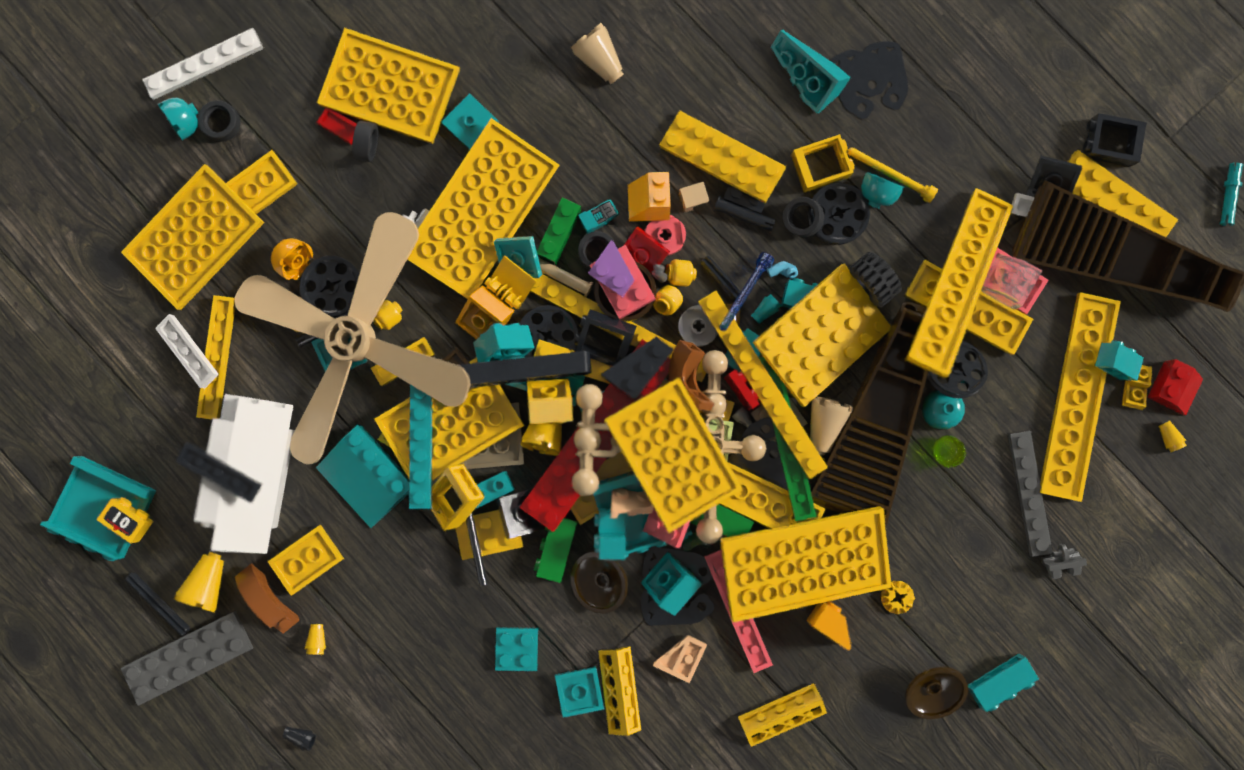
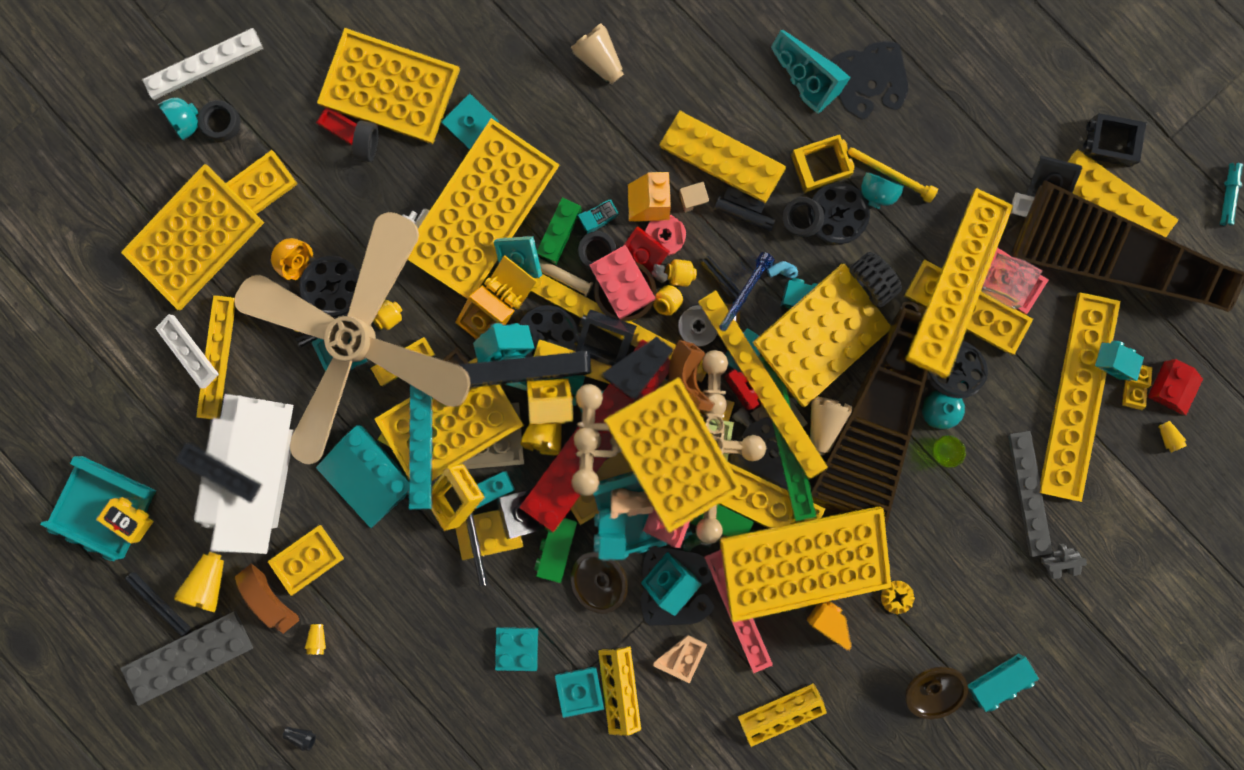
(612, 270): medium lavender wing -> none
(766, 308): teal cone -> none

